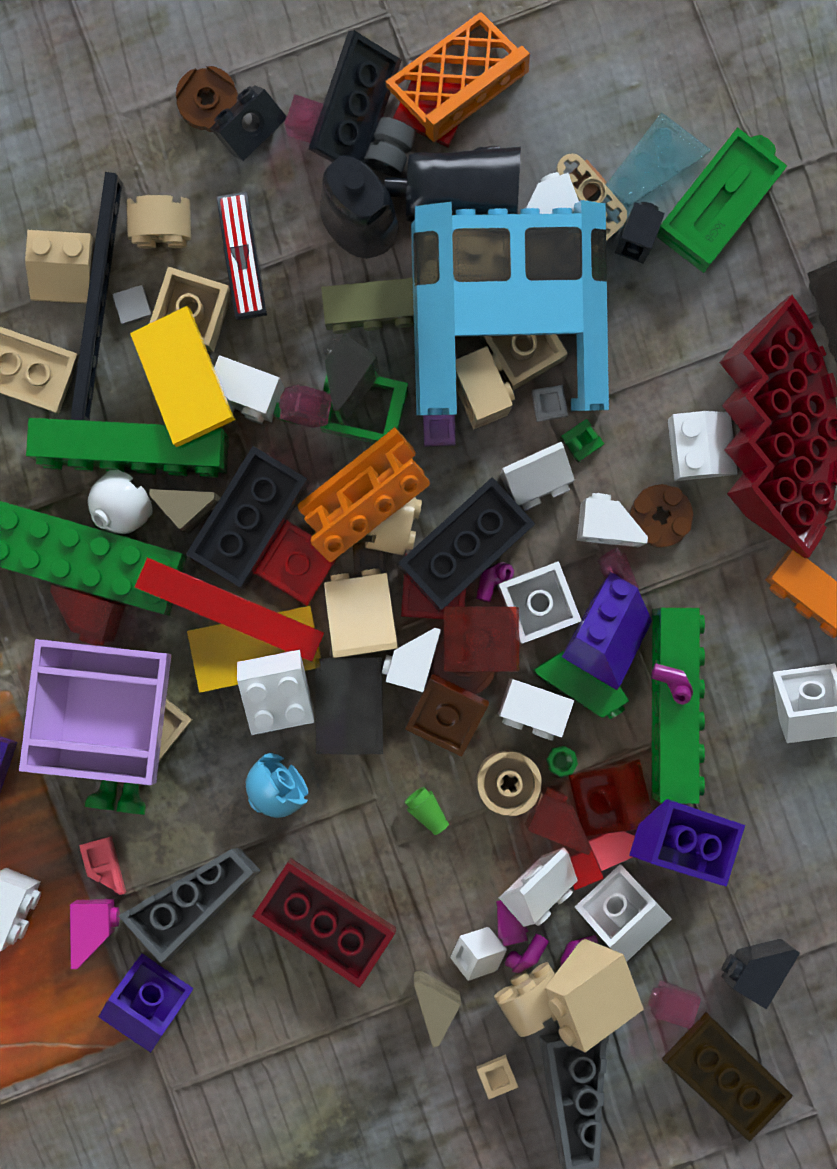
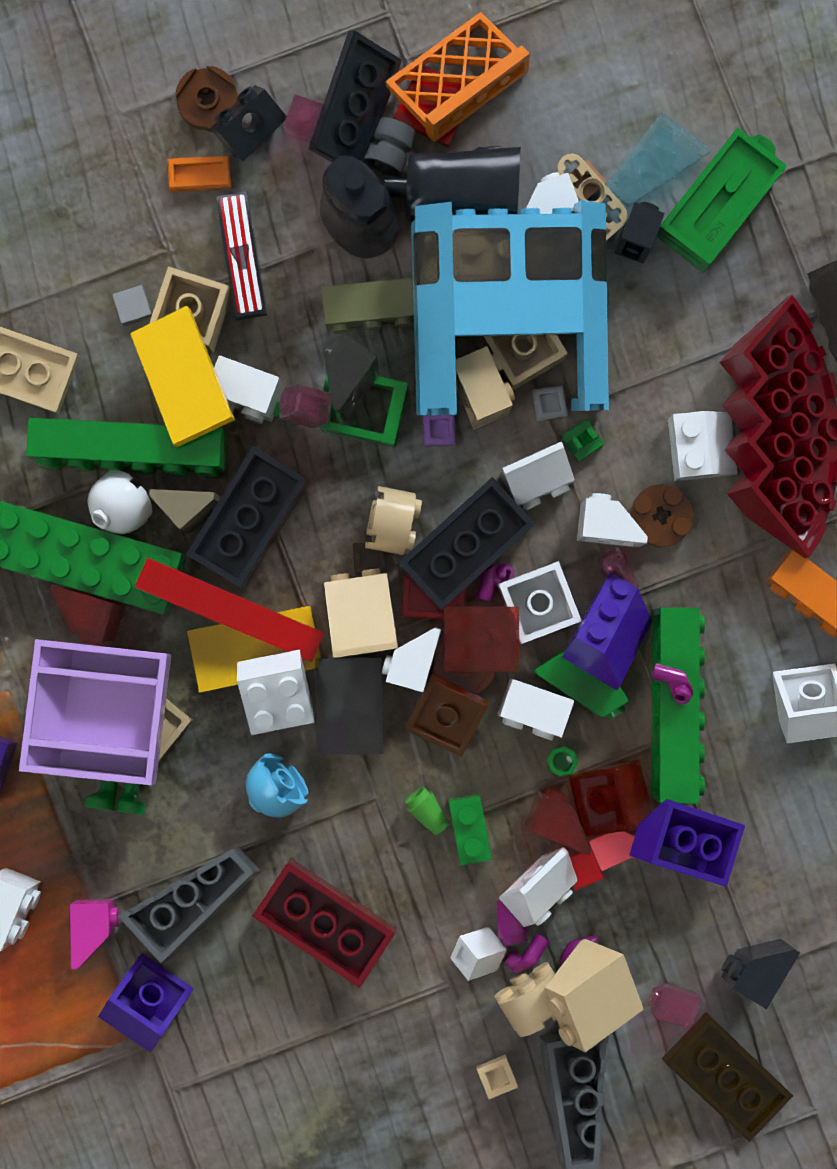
(59, 265): tan slope -> none
(97, 297): black tile -> none
(102, 863): coral tile -> none
(158, 220): tan brick -> none
(199, 174): none -> orange tile
(294, 564): red tile -> none
(363, 494): orange fence -> none
(438, 1004): dark tan slope -> none
(470, 829): none -> green brick
(504, 800): tan brick -> none
(622, 913): white slope -> none

